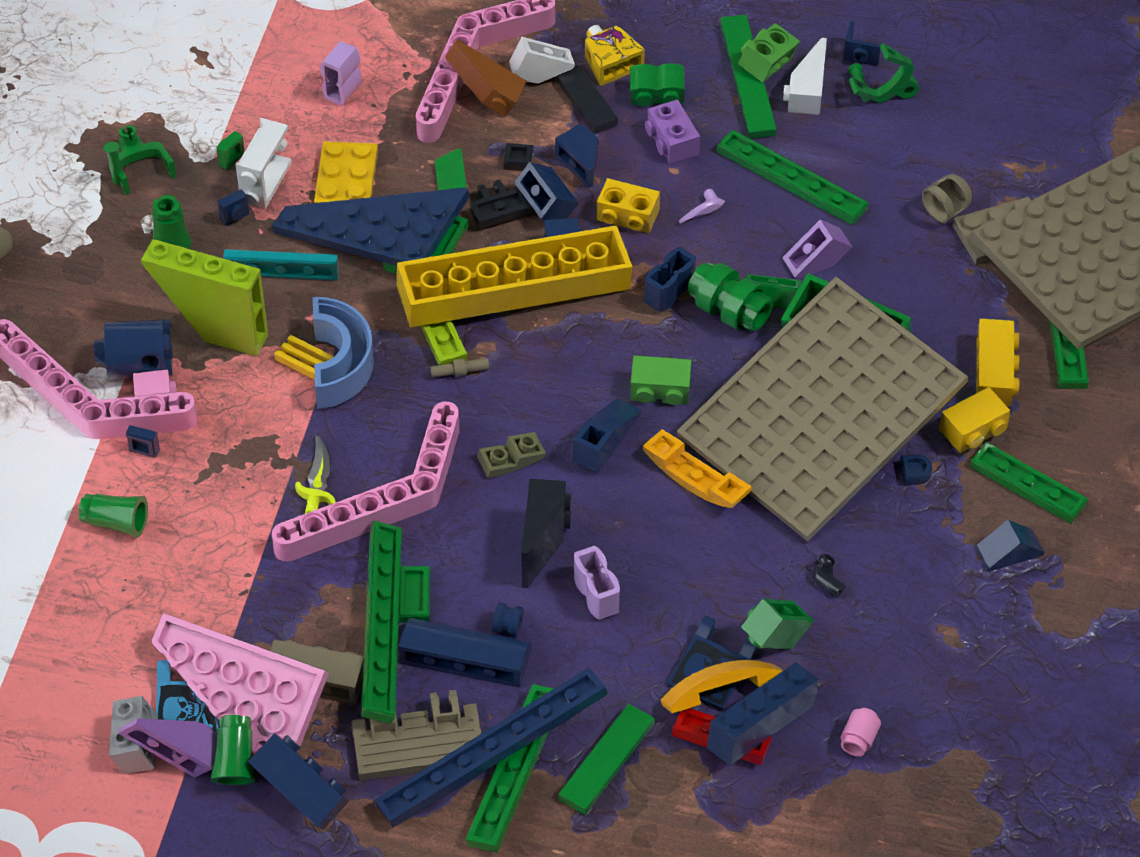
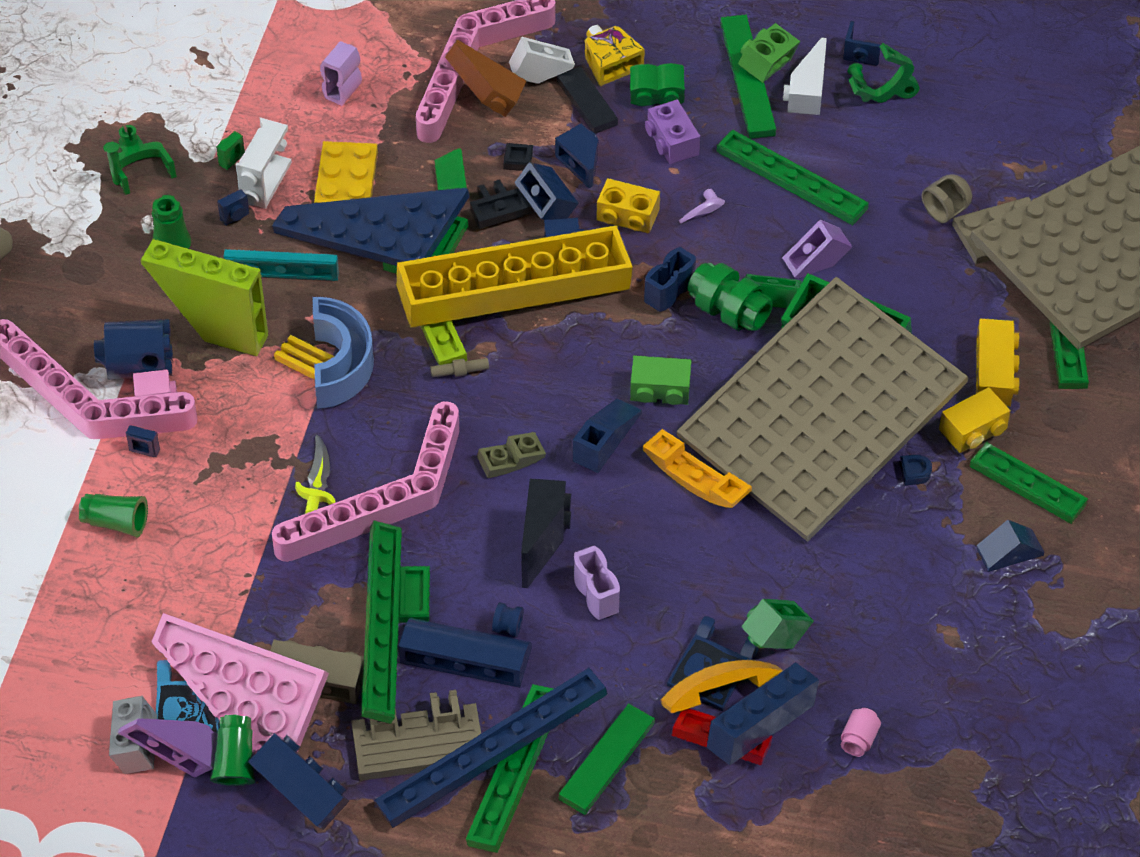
(824, 575): black arm -> none

